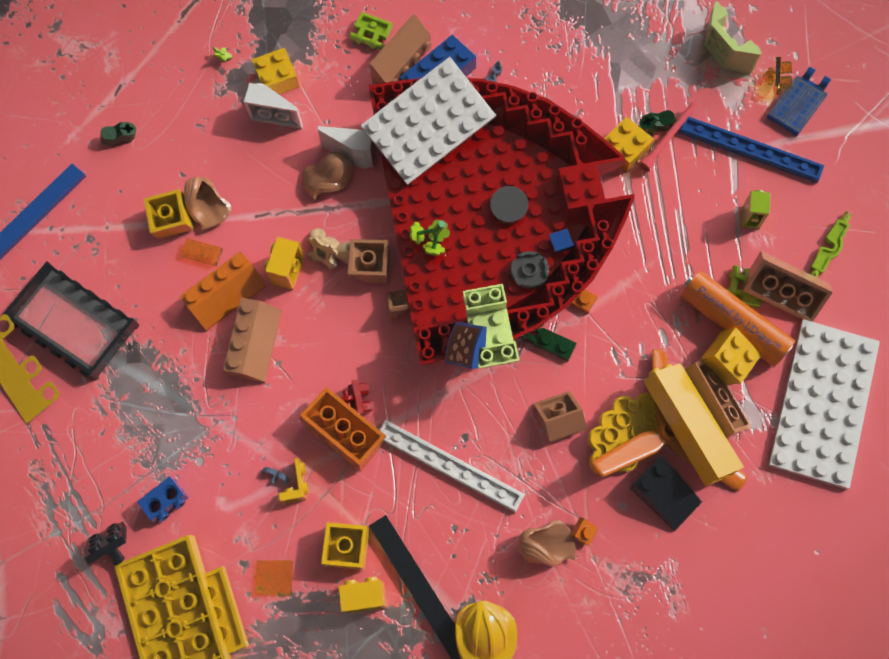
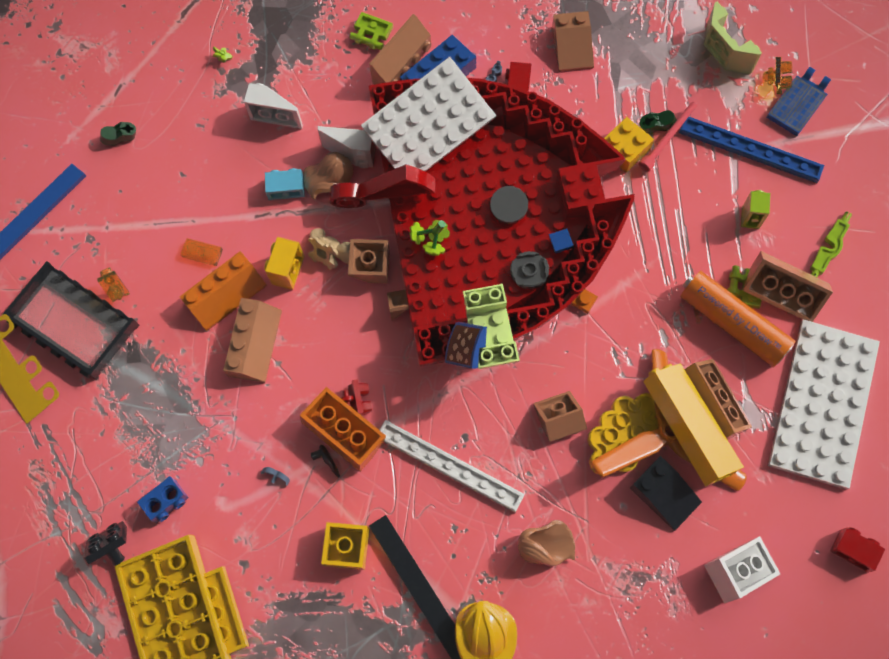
(112, 284): none -> clear yellow hips
(167, 214): yellow brick -> none
(205, 203): nougat piece -> none
(274, 577): piece -> none
(276, 71): yellow brick -> none
(284, 184): none -> medium azure brick
(291, 494): yellow bracket -> none
(323, 452): none -> black bar
(362, 596): yellow brick -> none
(396, 183): none -> red piece
(519, 75): none -> red brick
(552, 343): dark green hinge -> none
(573, 41): none -> nougat slope
(584, 531): orange plate -> none
(731, 356): yellow brick -> none
(742, 570): none -> white slope
(857, 549): none -> red brick

